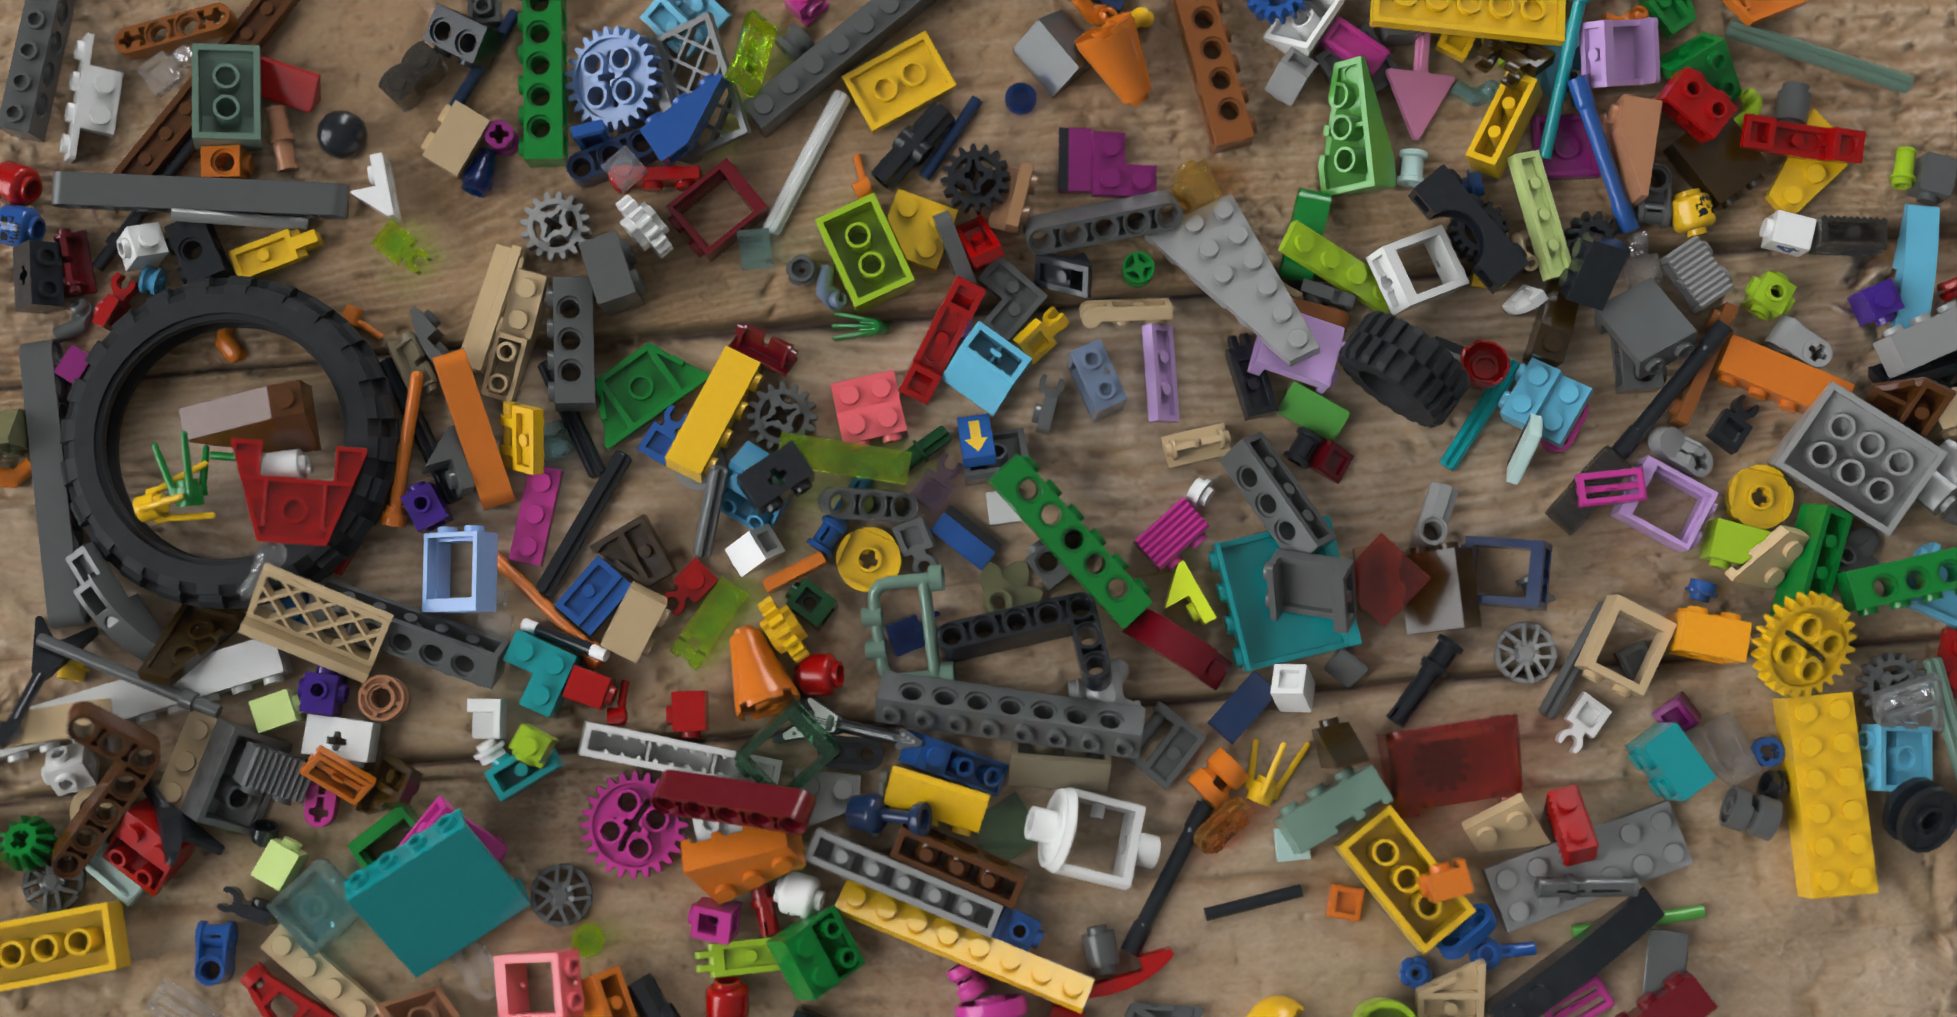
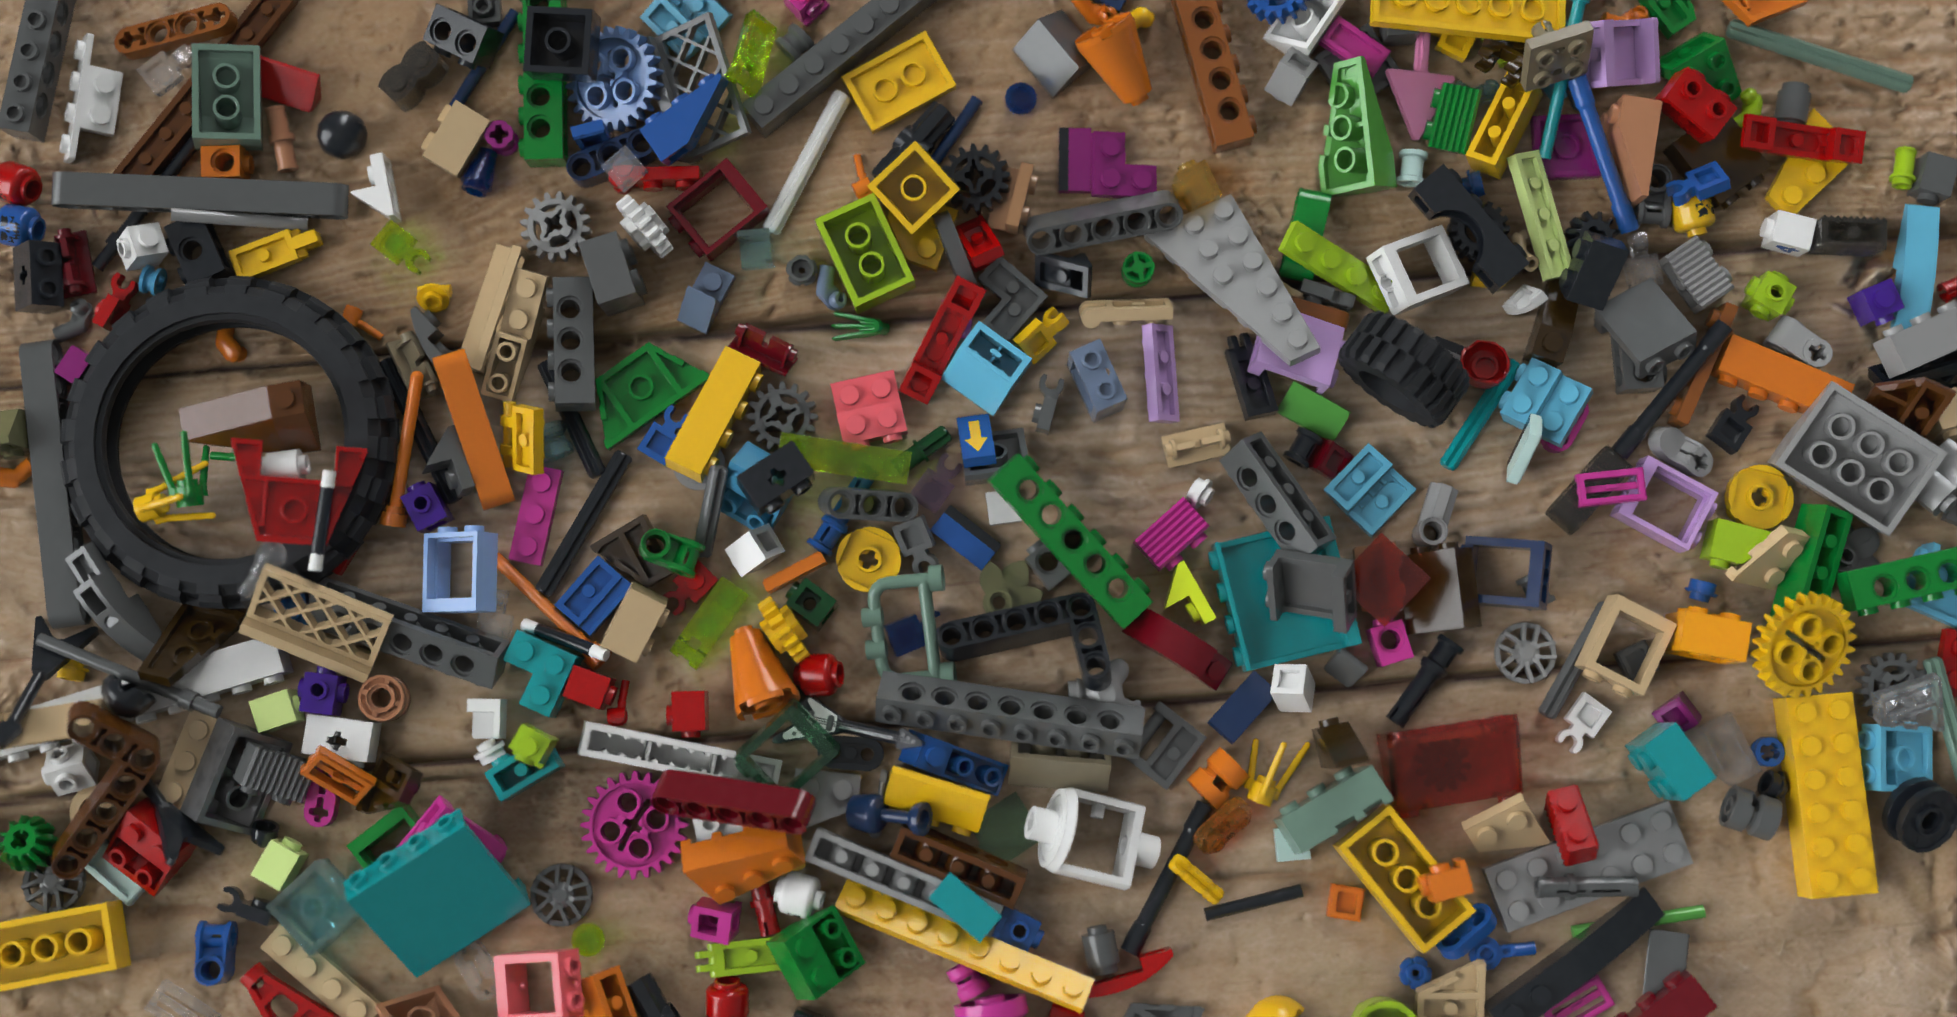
(125, 698): none -> black hair
(322, 520): none -> black bar
(434, 296): none -> yellow plate
(562, 44): none -> black brick
(673, 553): none -> green piece
(705, 298): none -> sand blue slope
(913, 187): none -> yellow brick
(965, 907): none -> teal tile
(1196, 879): none -> yellow axle
(1369, 490): none -> medium azure slope
(1382, 655): none -> dark pink brick
(1453, 118): none -> green brick
(1555, 54): none -> dark tan plate
(1699, 182): none -> blue plate

